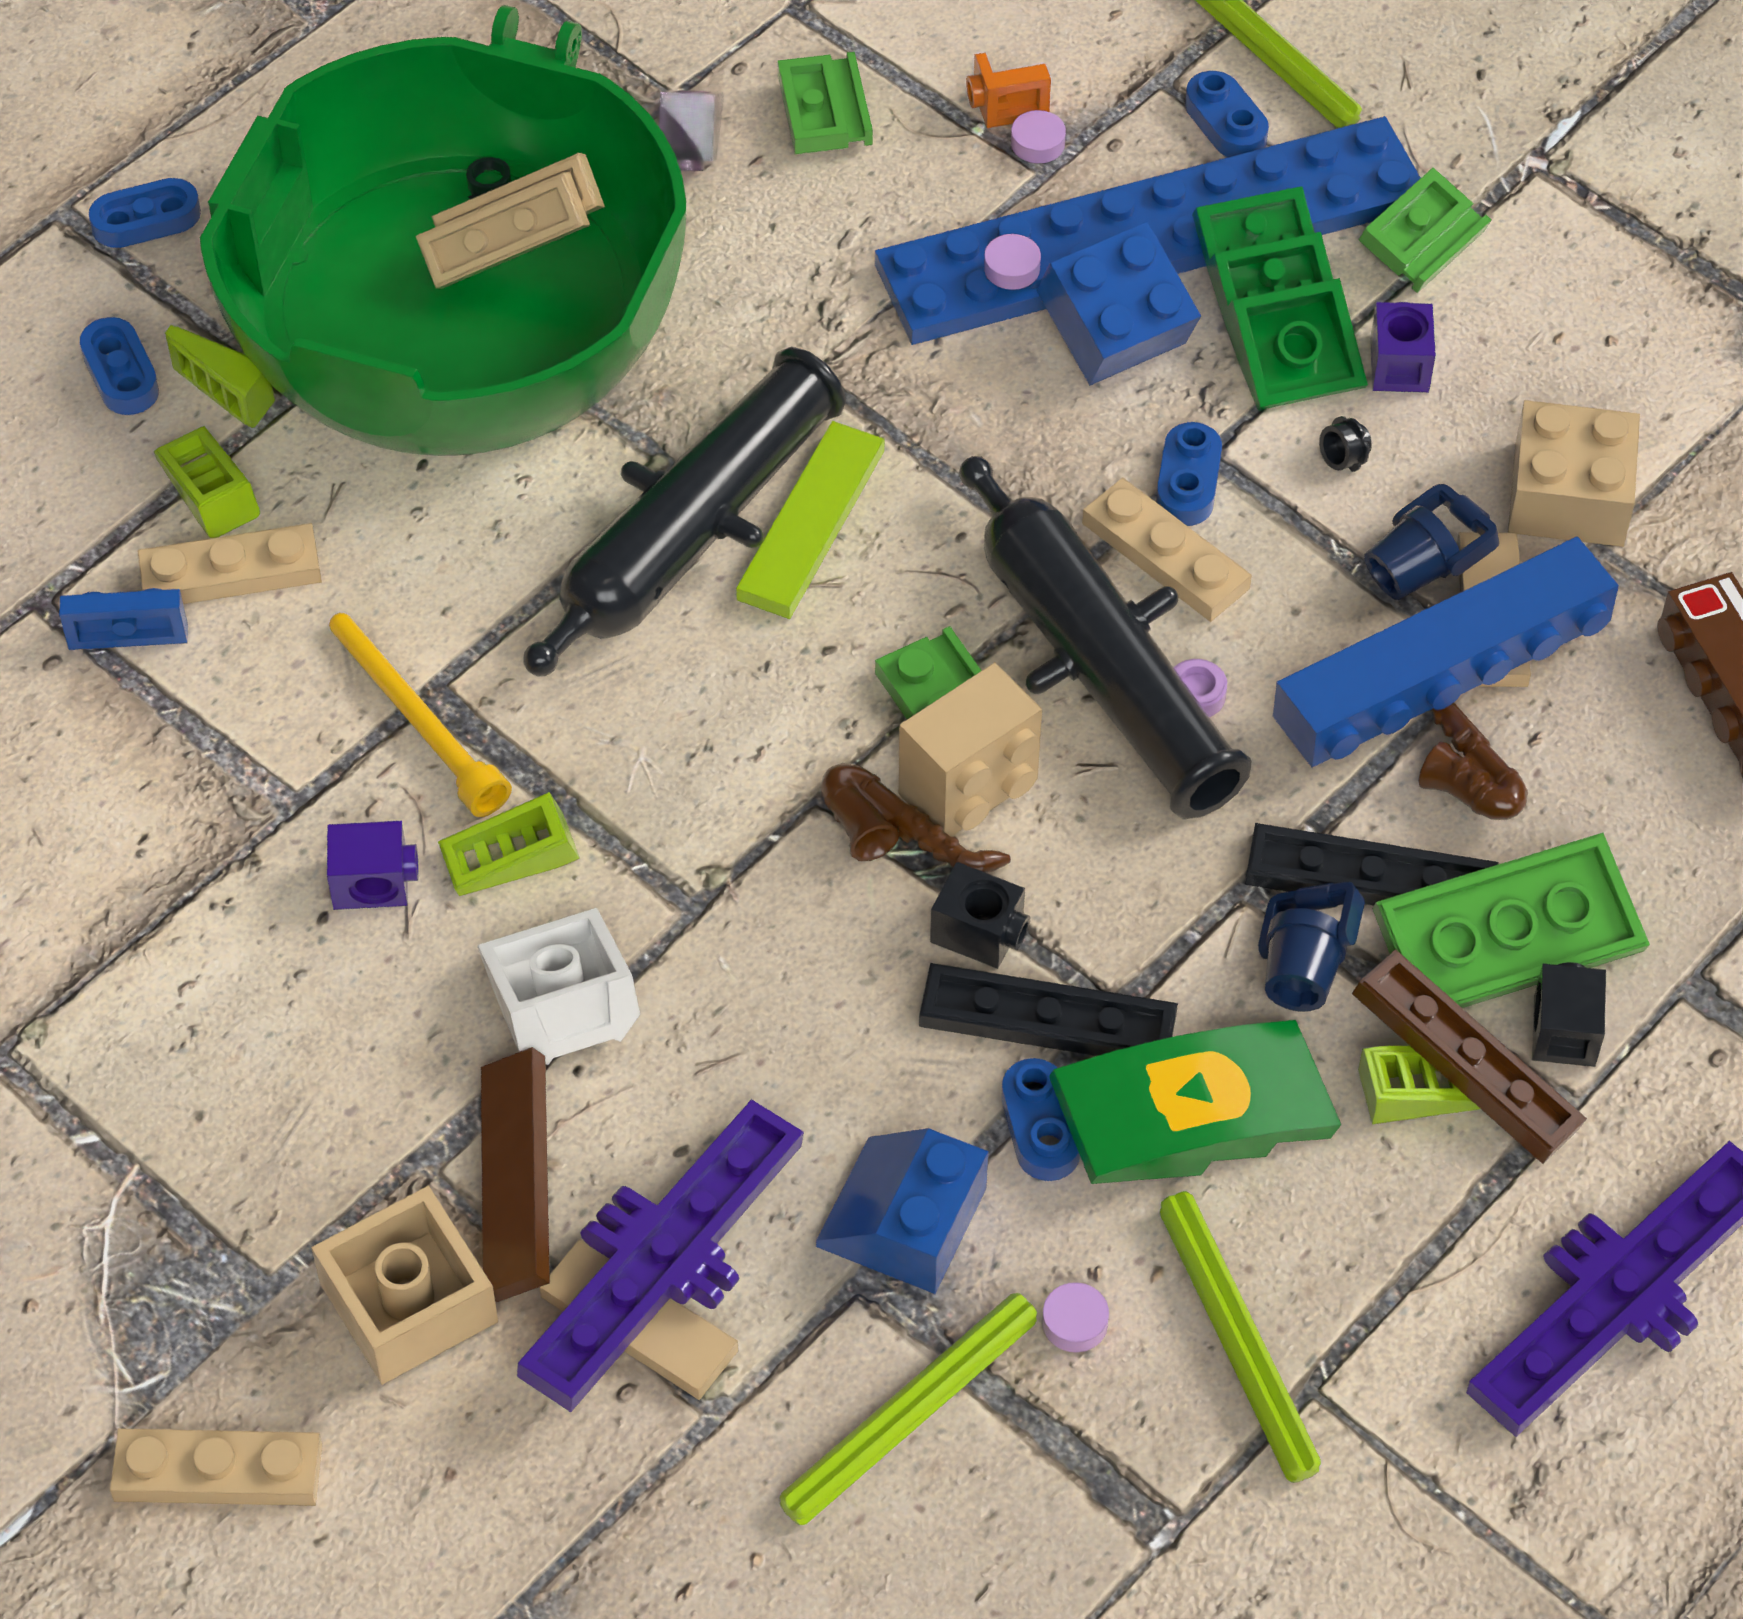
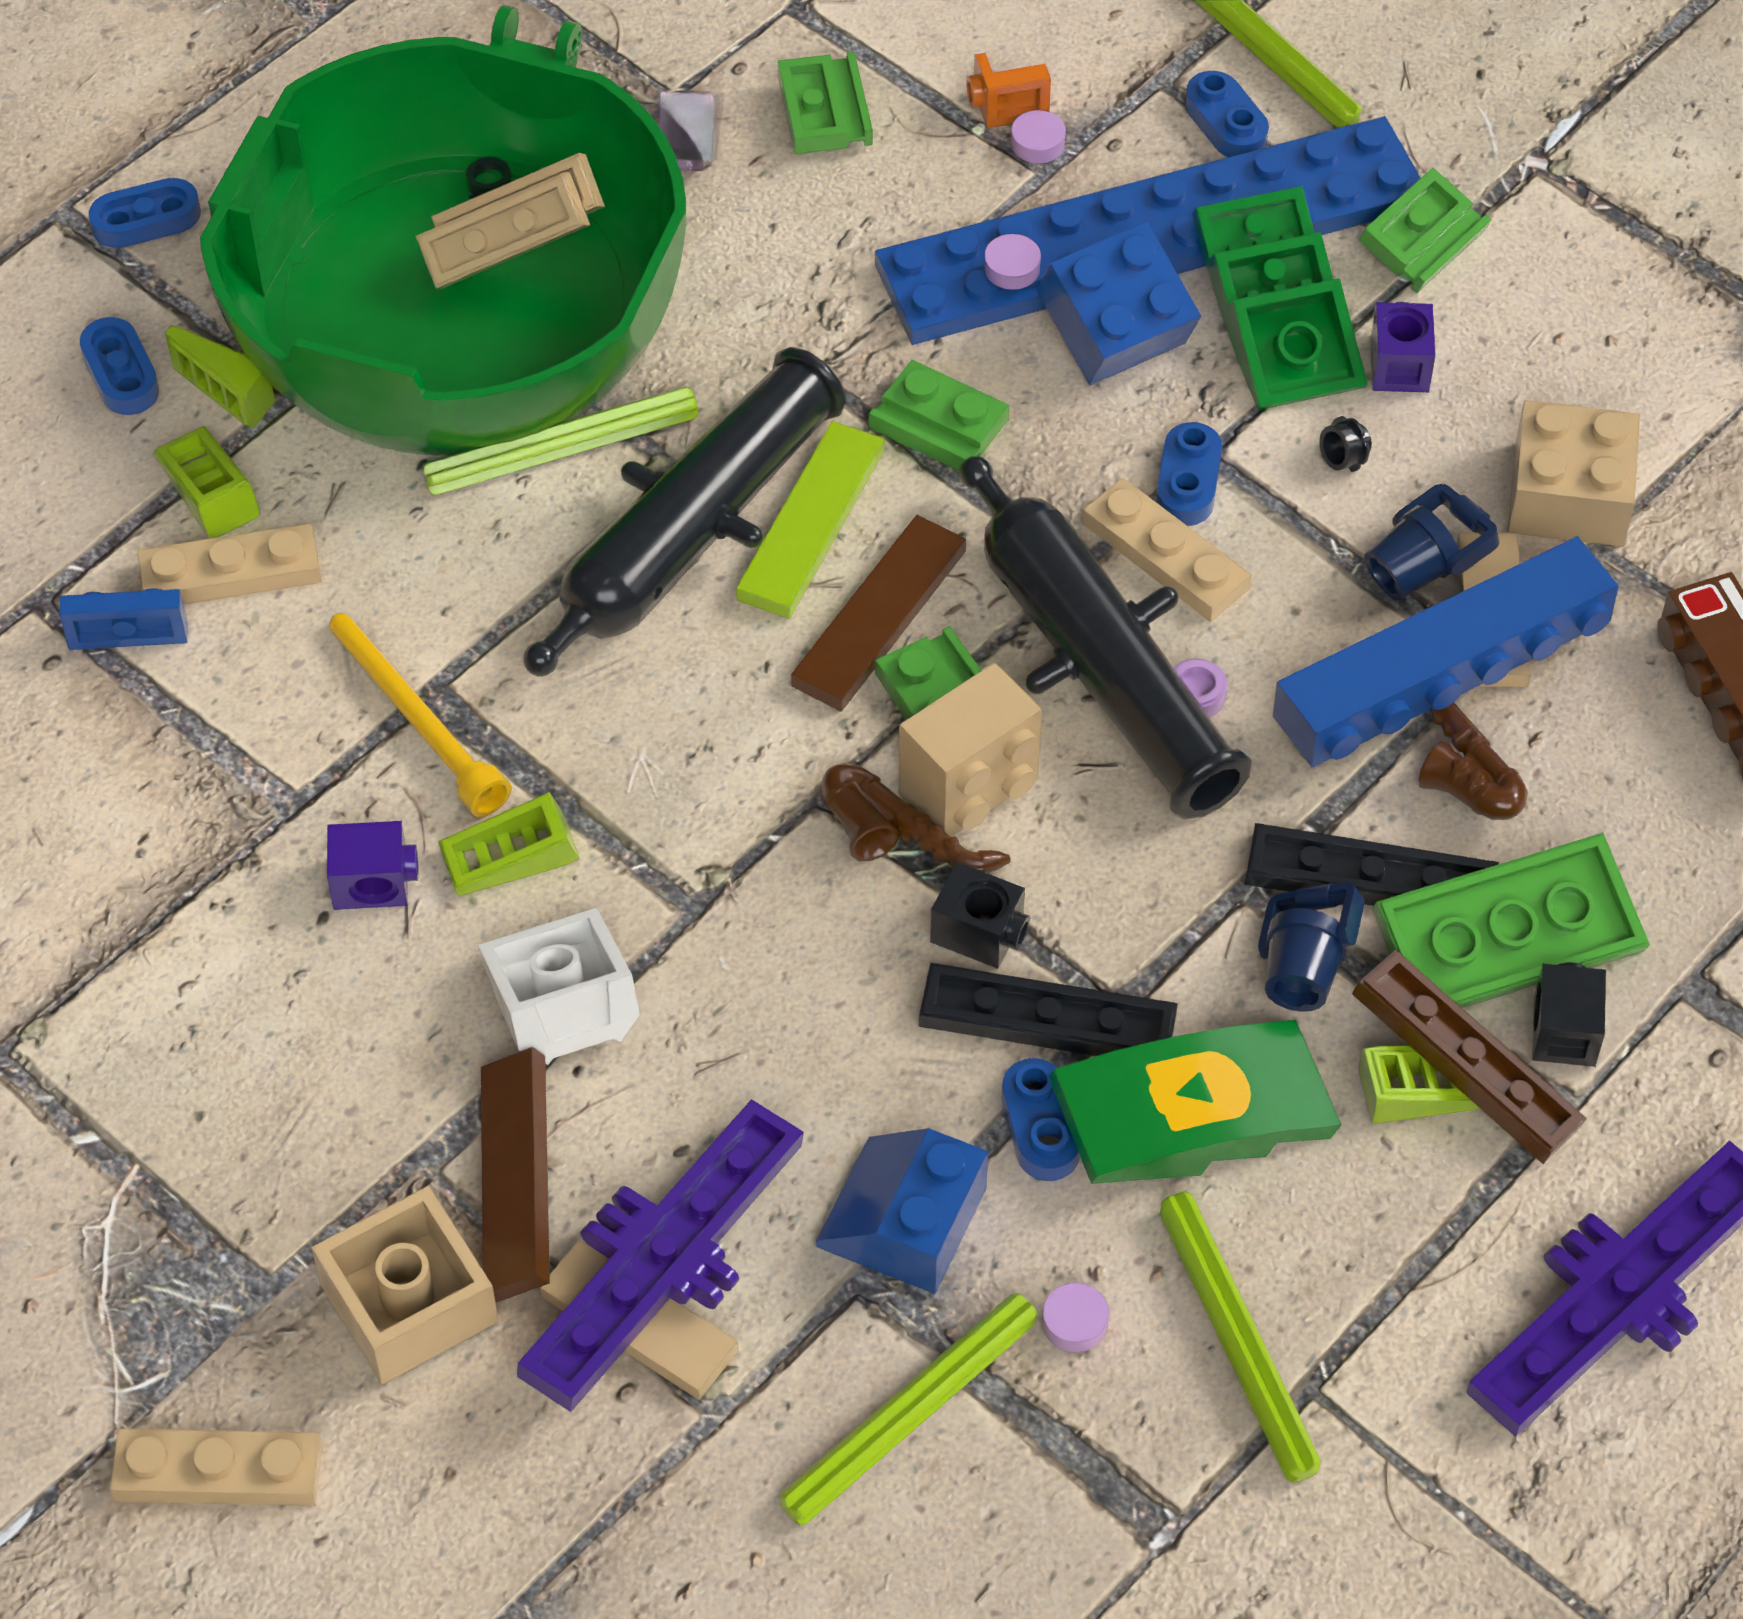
(561, 440): none -> lime axle
(878, 613): none -> reddish brown tile
(938, 415): none -> bright green plate

